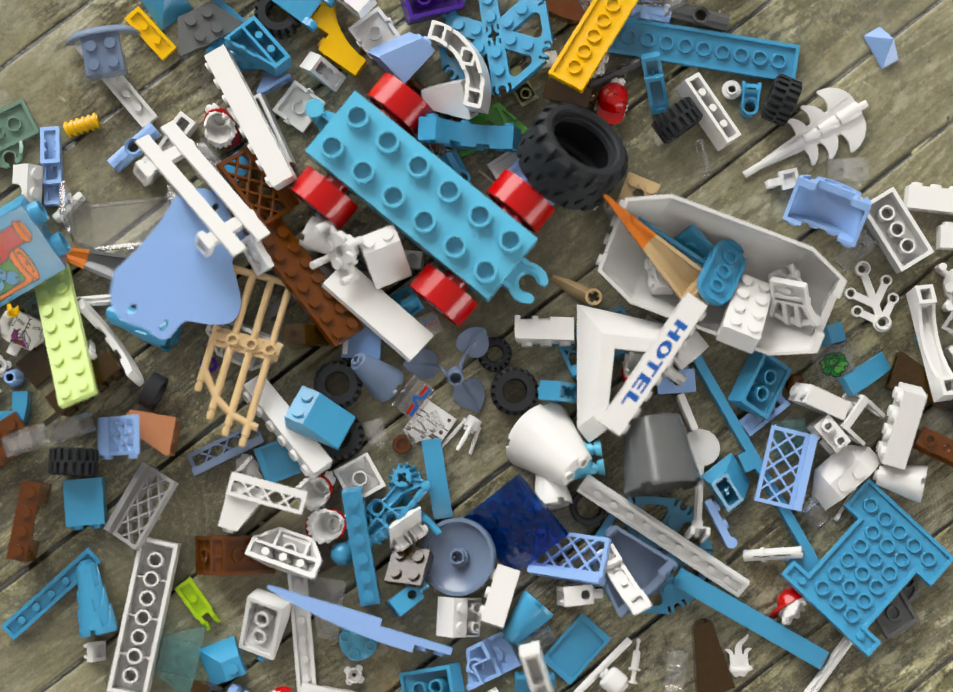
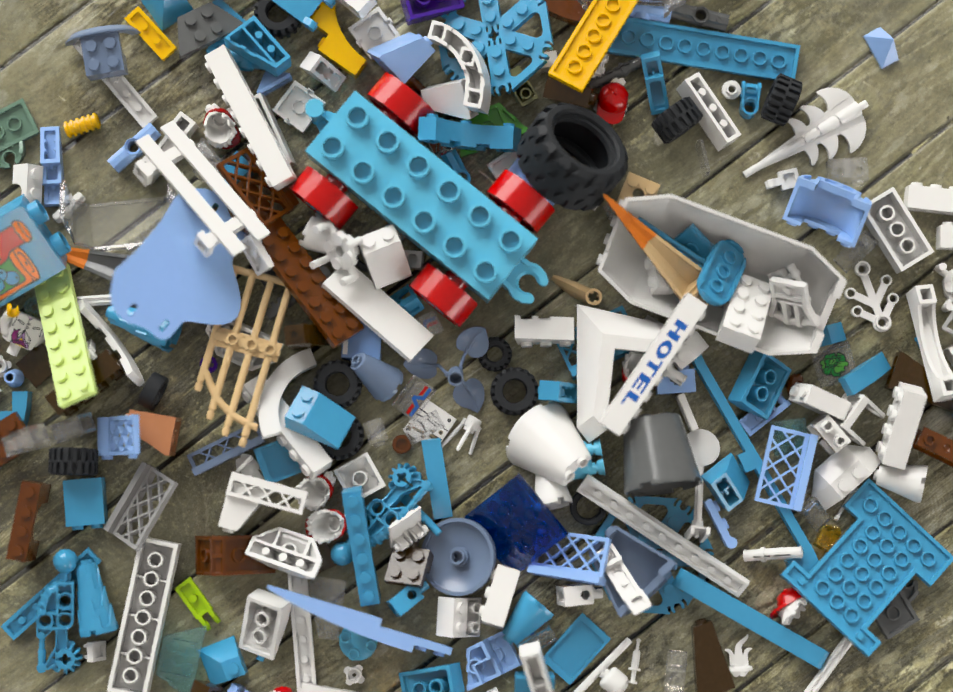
(51, 605): none -> dark azure arm
(275, 387): none -> white tile
(827, 537): none -> clear yellow plate

